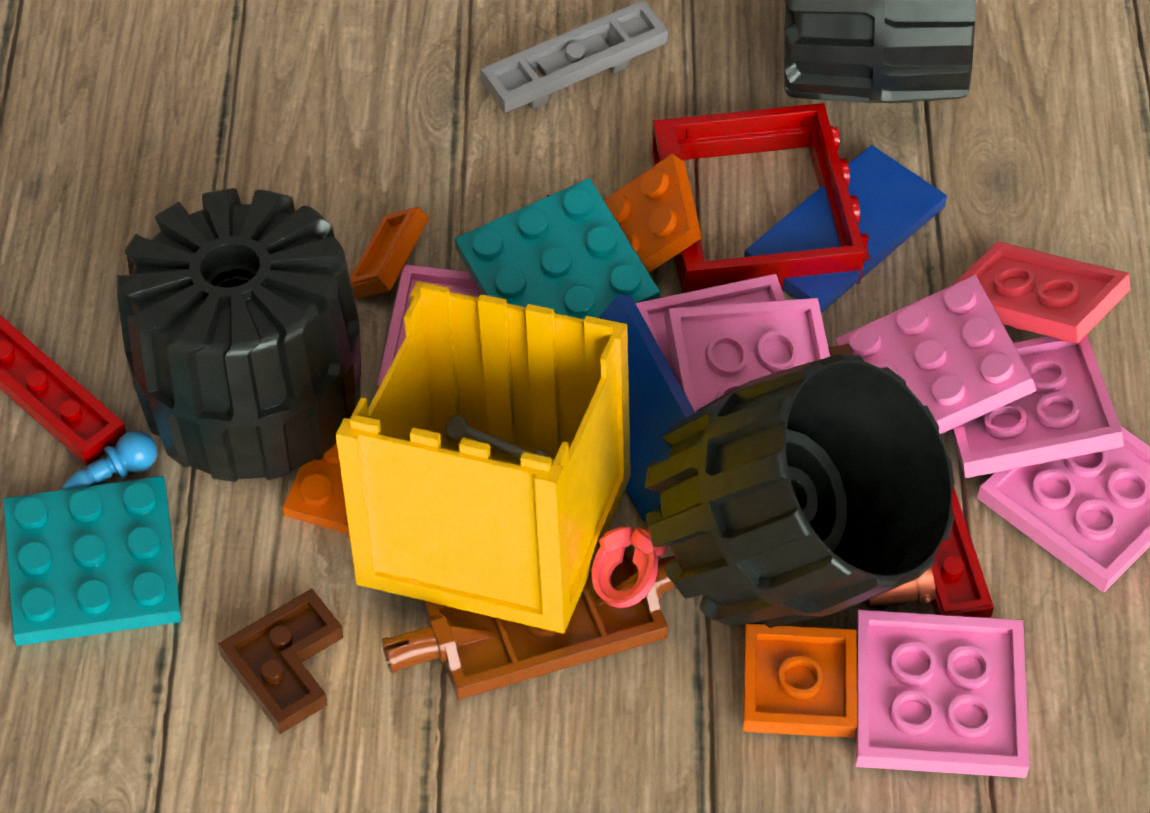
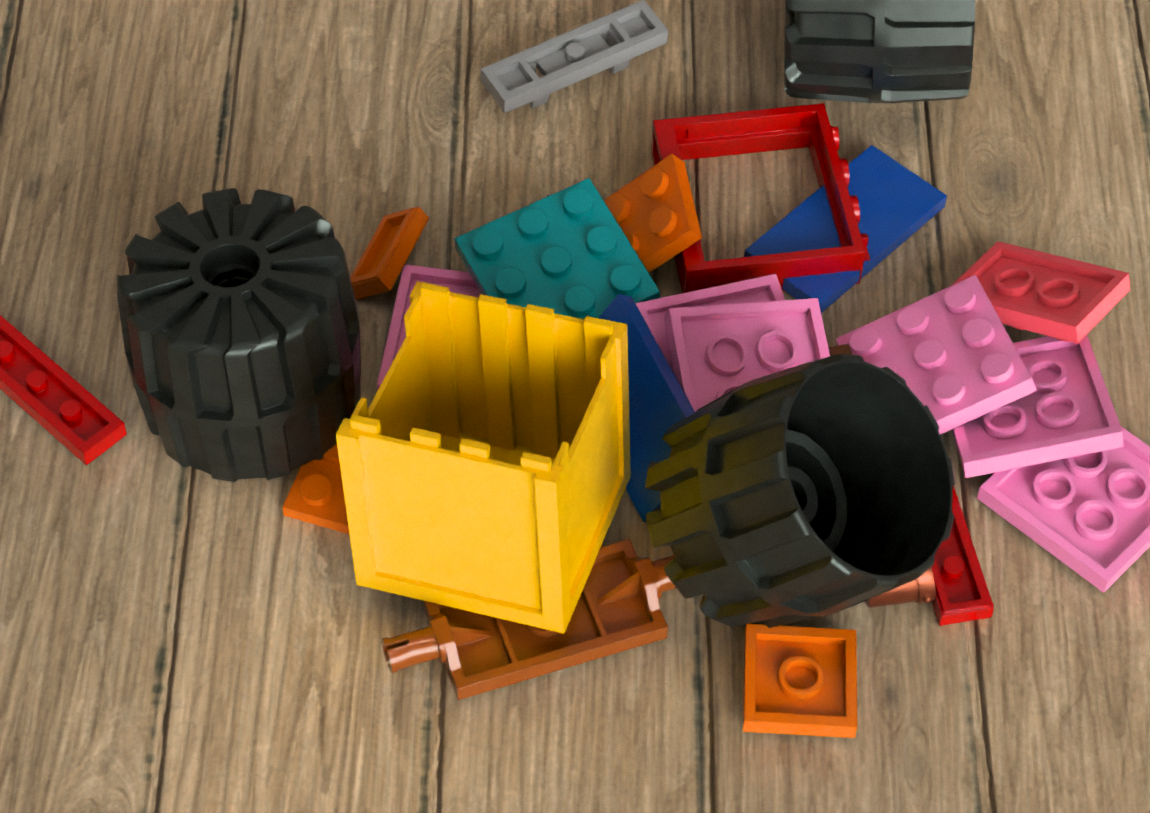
(90, 561): teal plate -> none
(133, 453): dark azure bar -> none
(271, 655): reddish brown plate -> none
(458, 427): light grey hinge -> none
(612, 553): coral piece -> none
(941, 694): bright pink plate -> none

